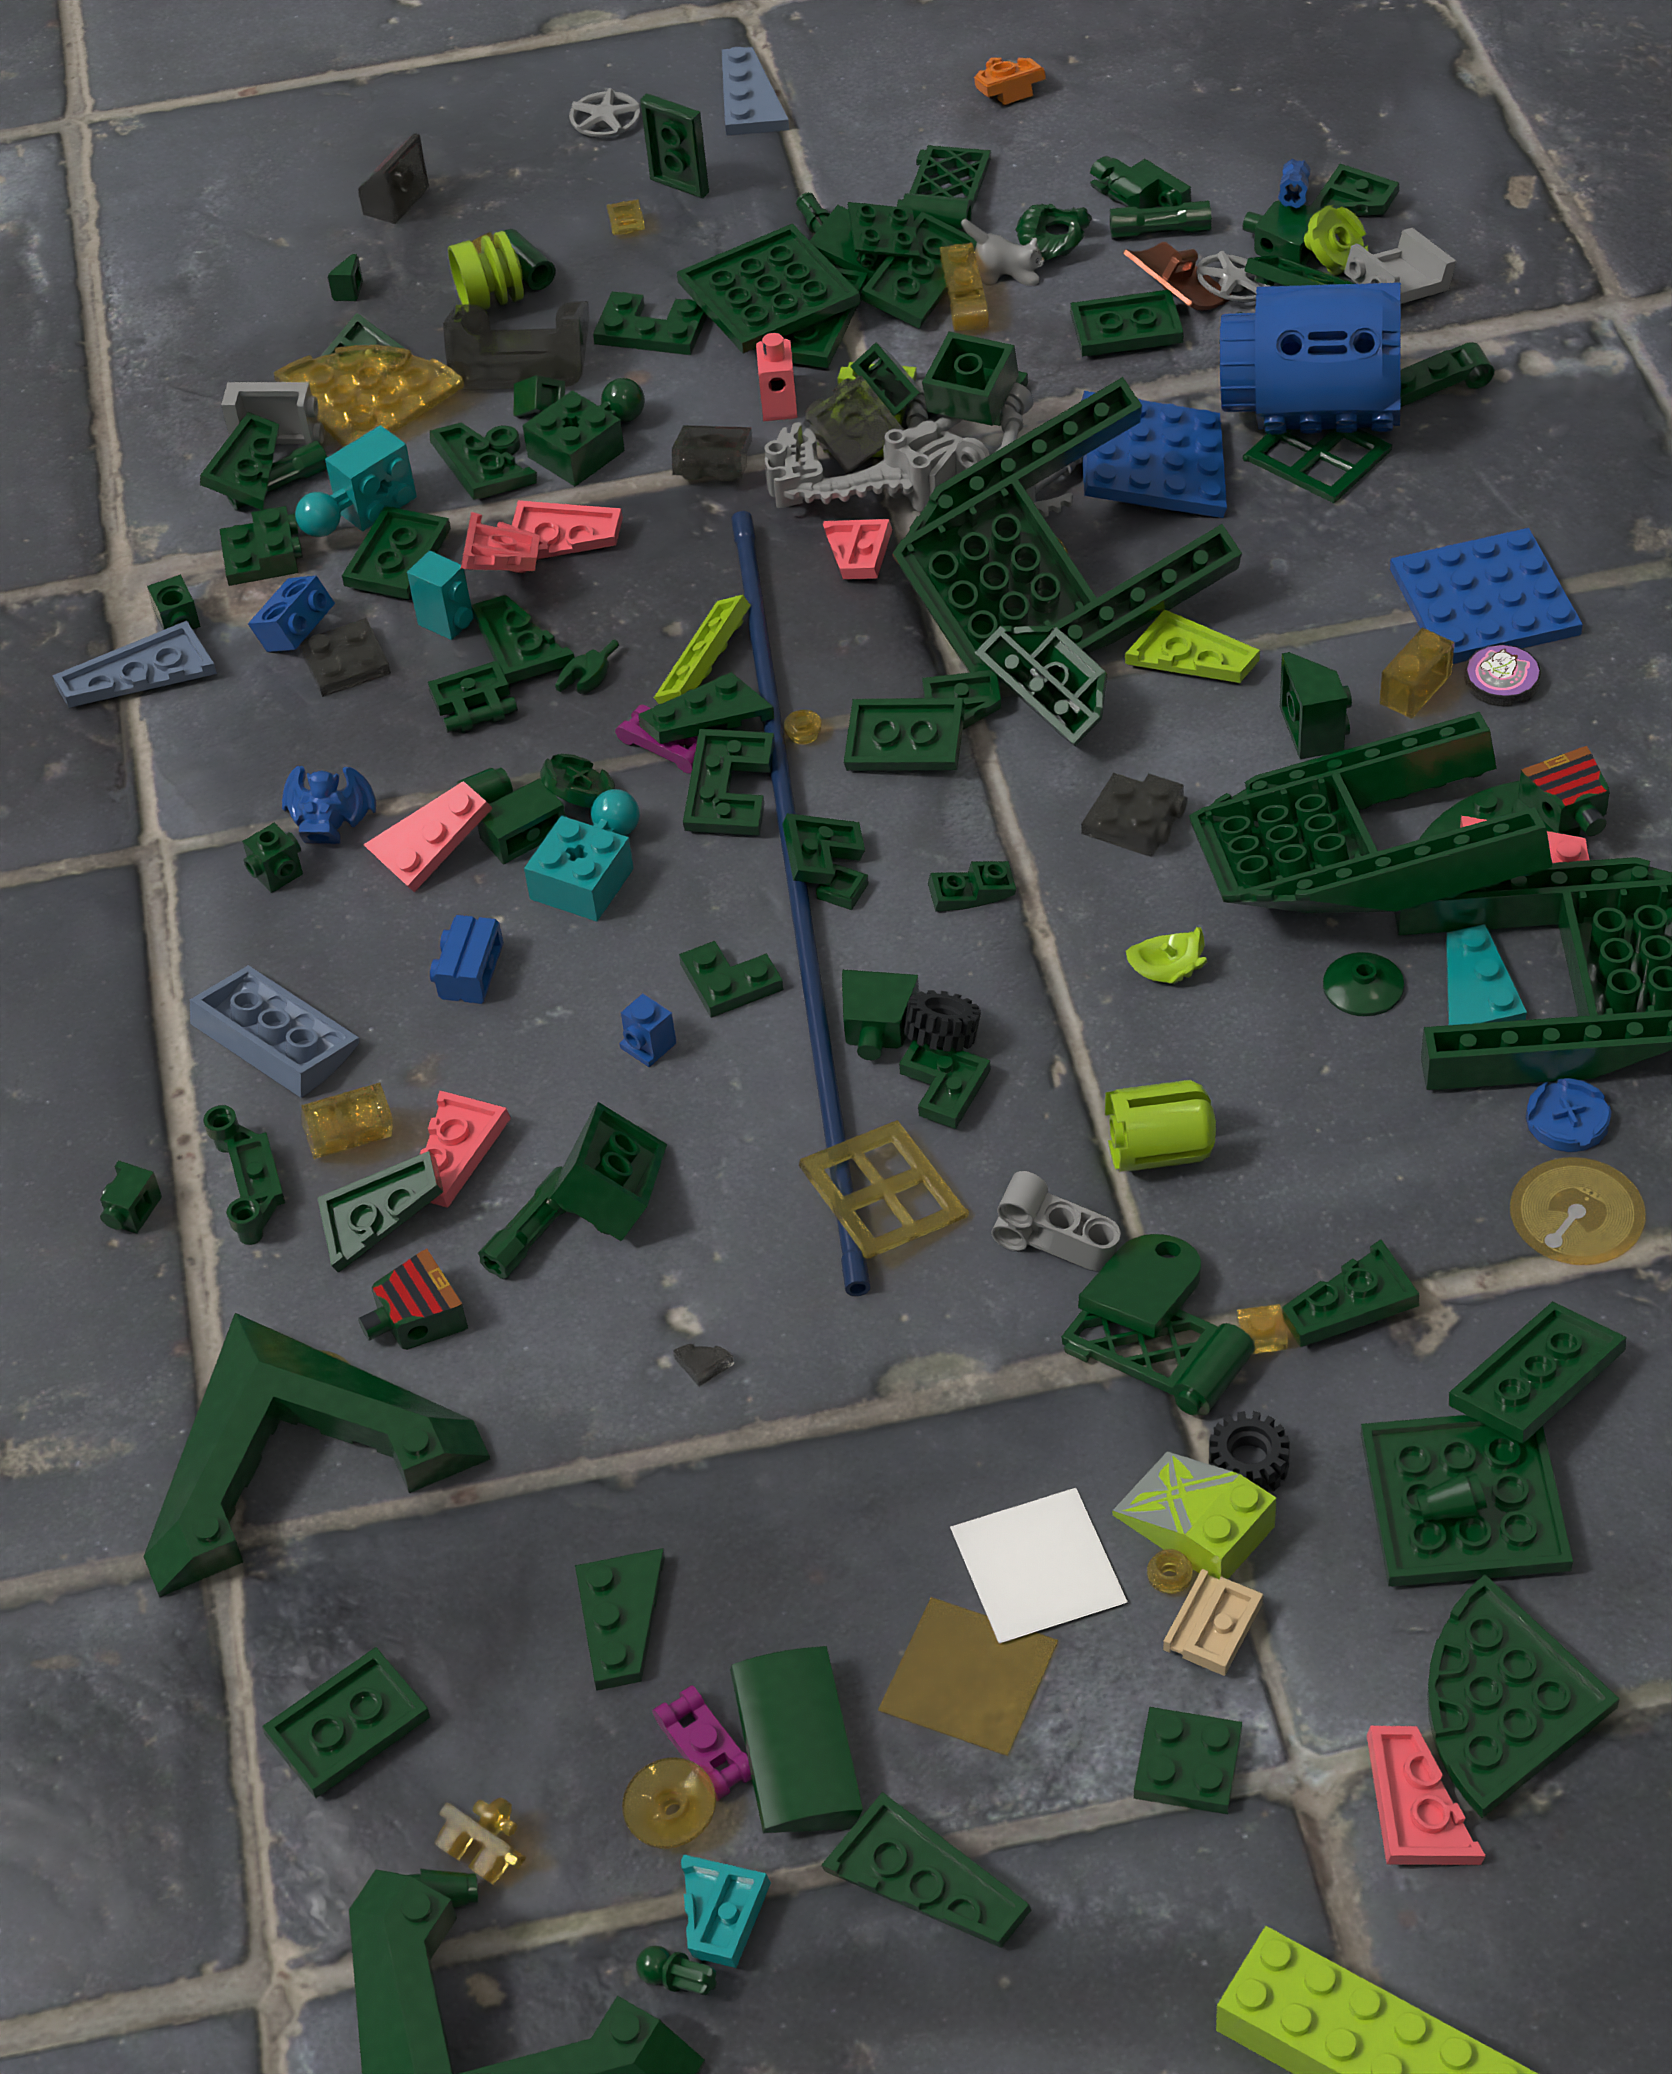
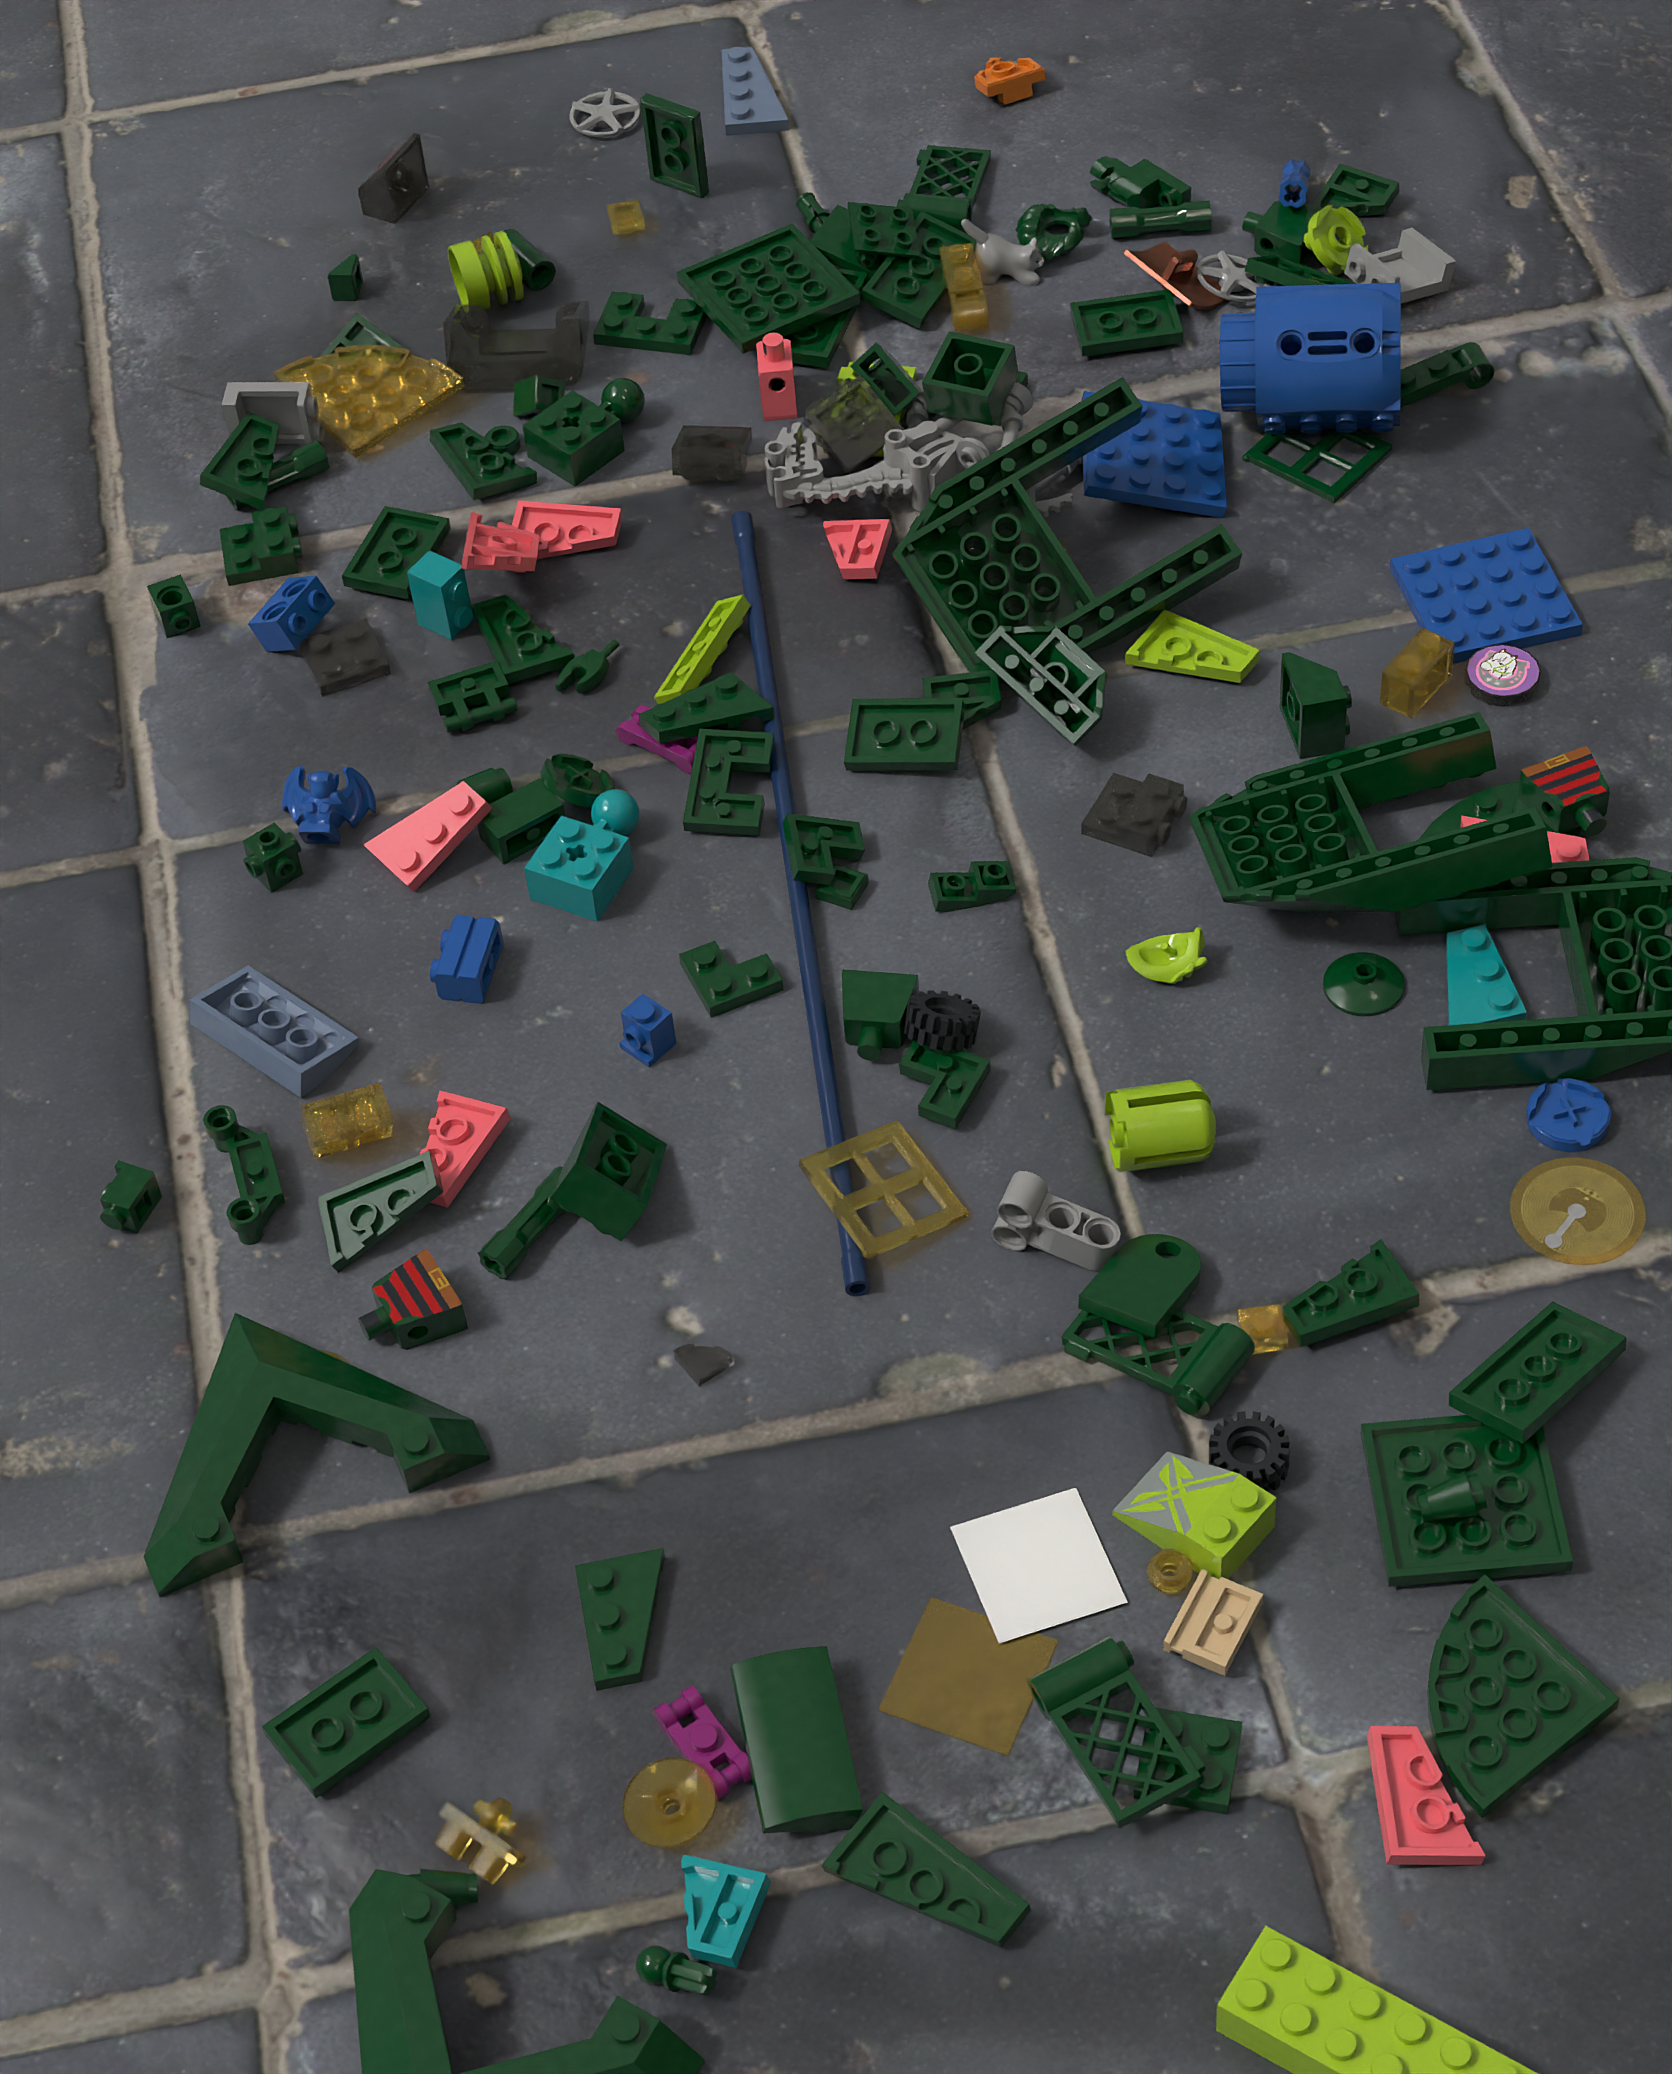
(146, 664): sand blue wing -> none
(363, 480): teal brick -> none
(803, 726): clear yellow plate -> none
(1091, 1679): none -> dark green piece

